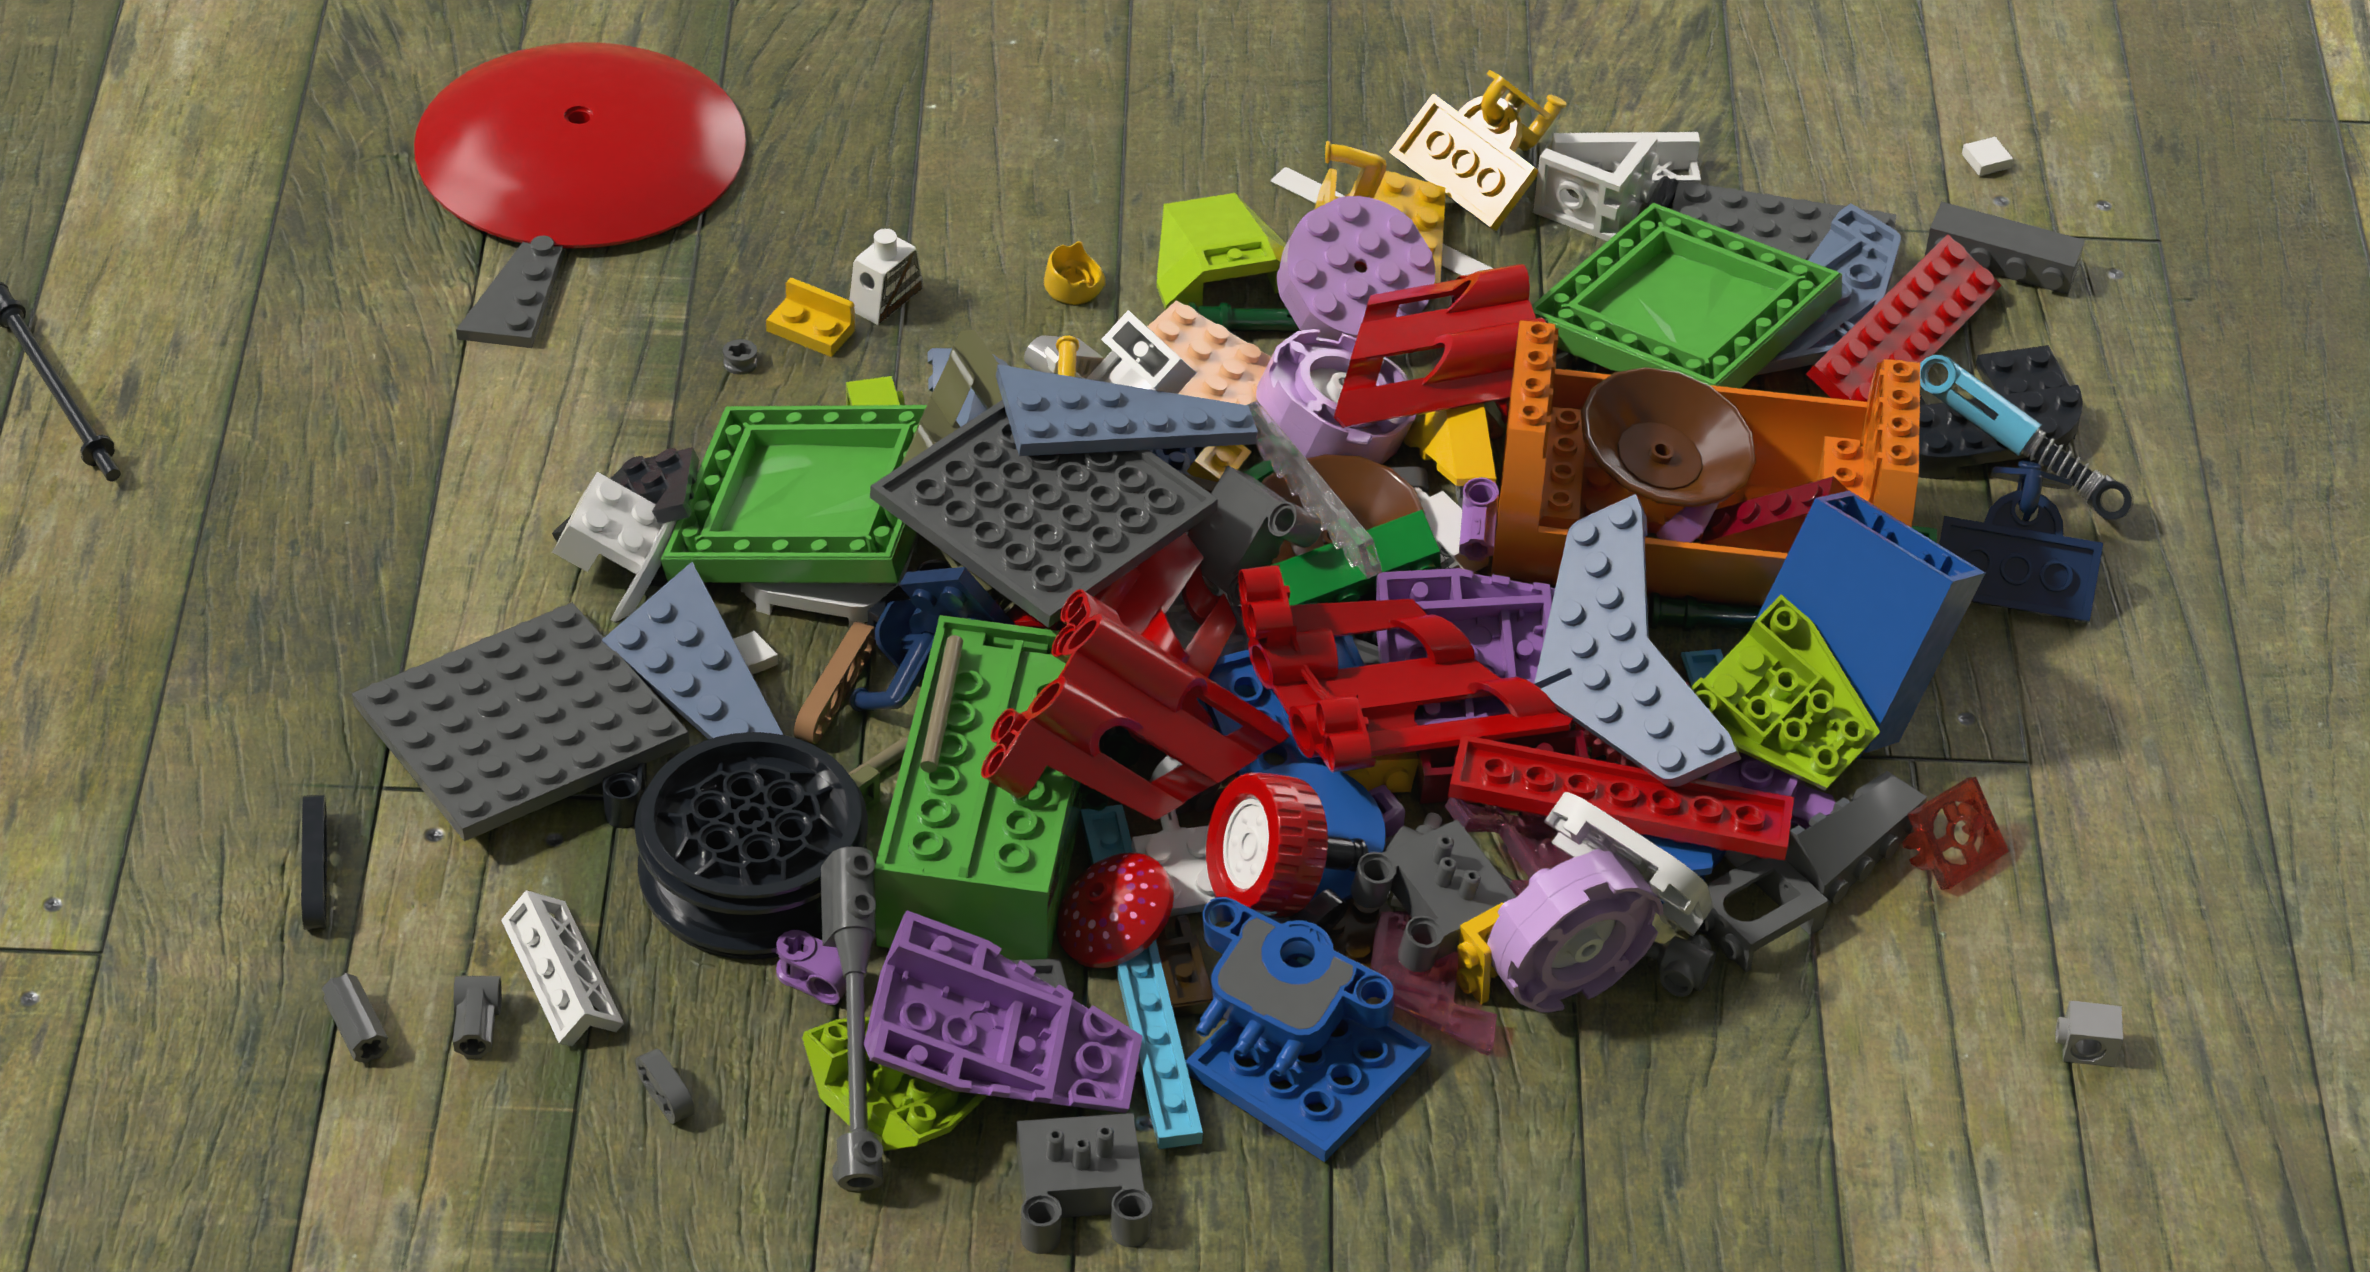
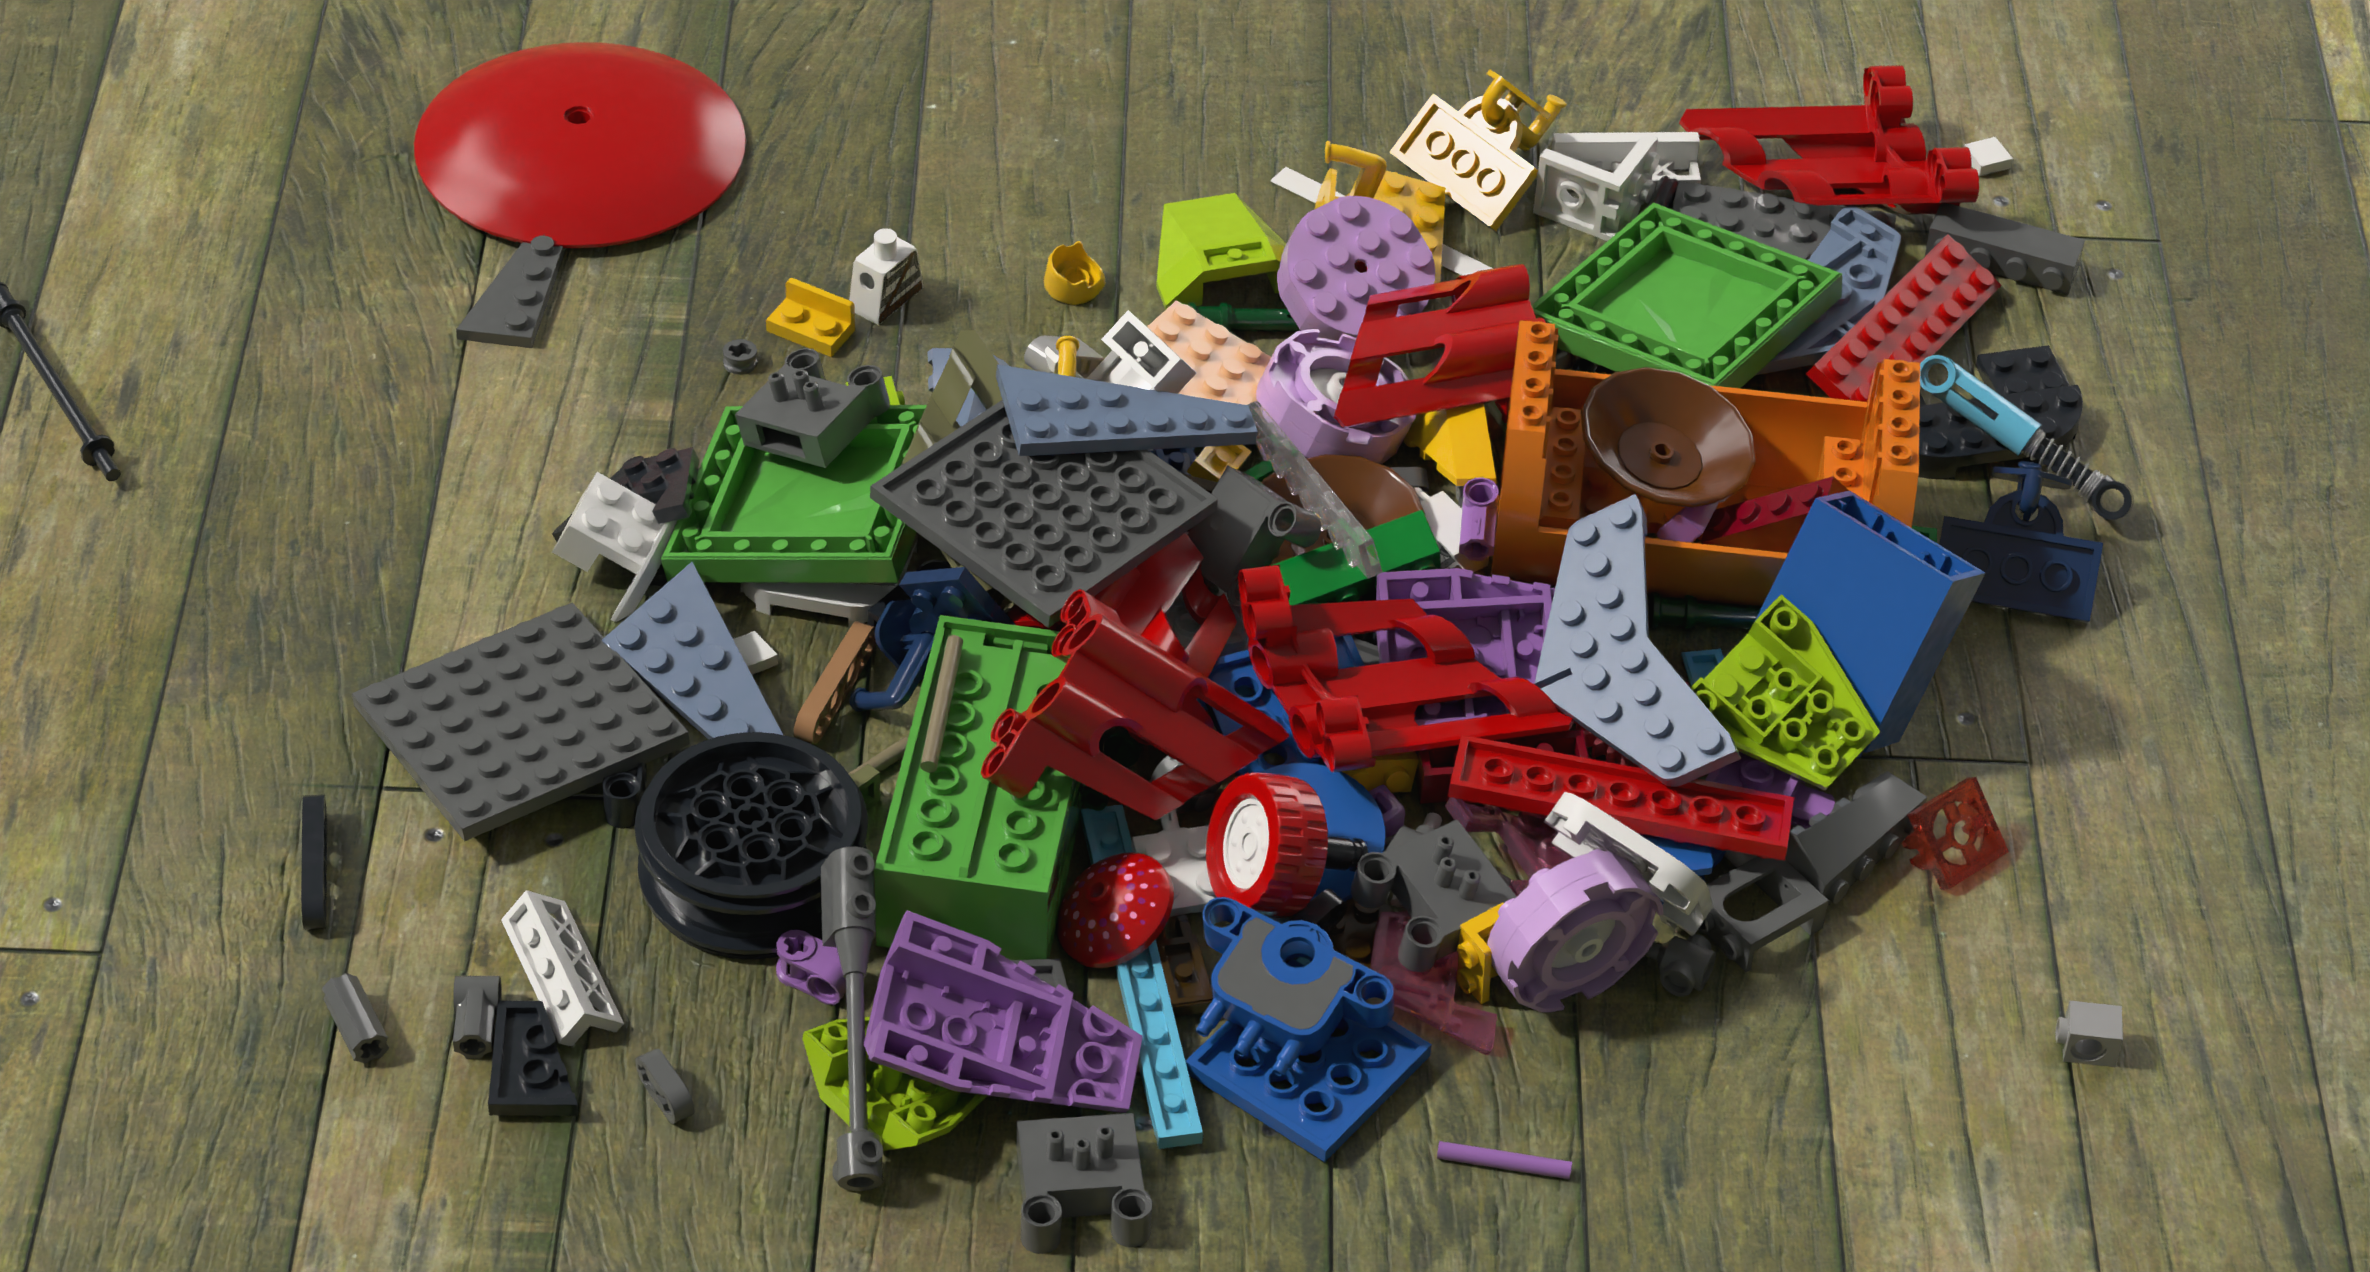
(527, 1065): none -> black wing
(809, 416): none -> dark grey piece
(1504, 1160): none -> medium lavender bar
(1844, 148): none -> red panel

